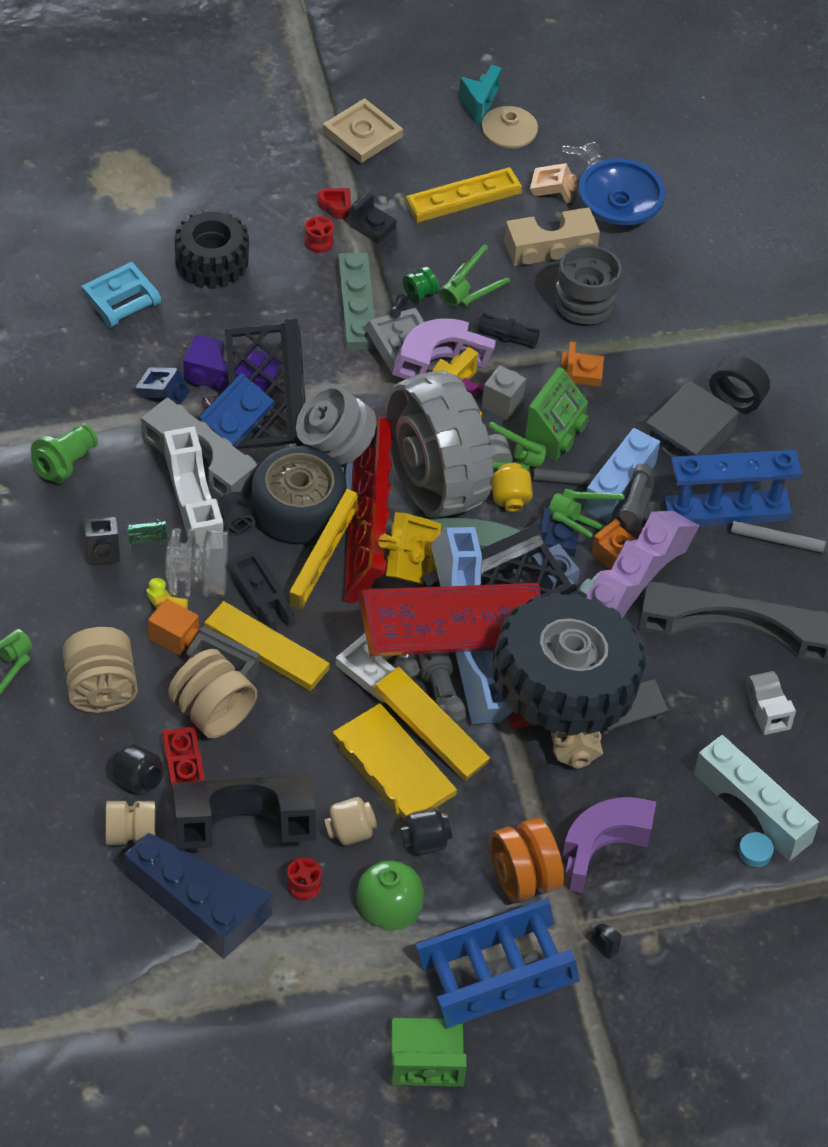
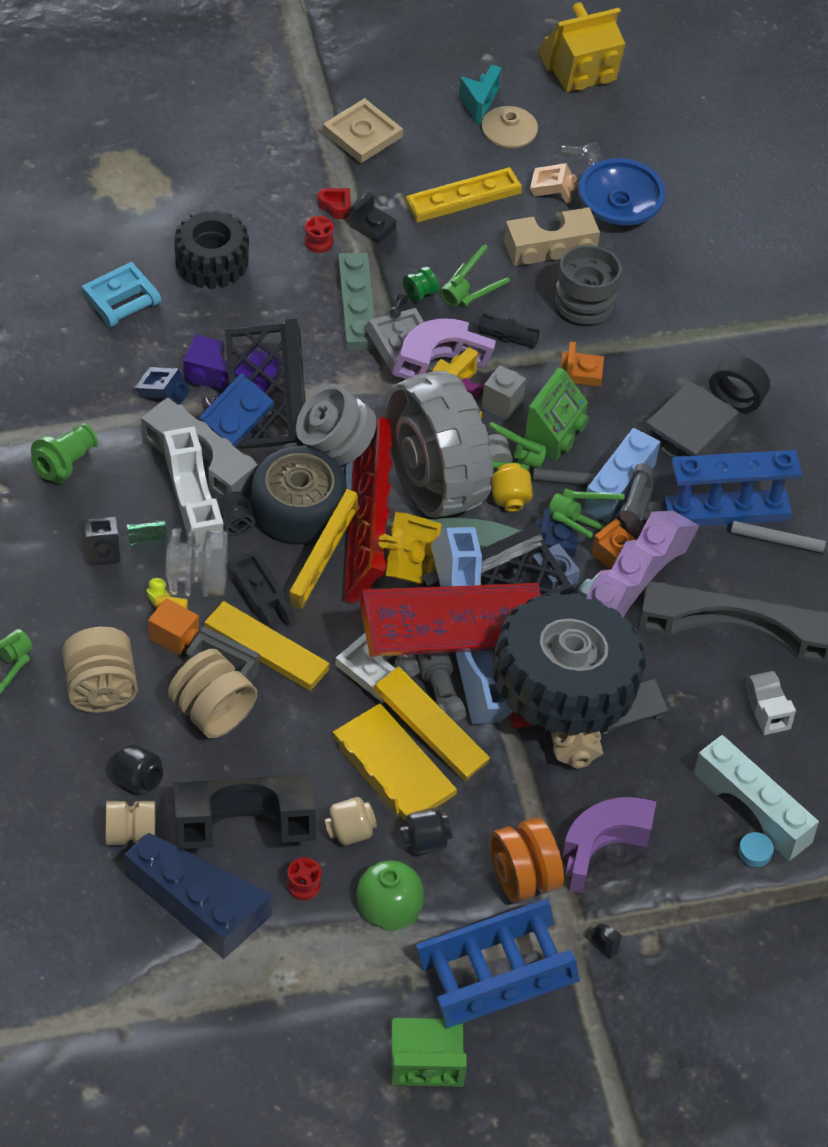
(182, 755): red slope -> none
(584, 49): none -> yellow piece

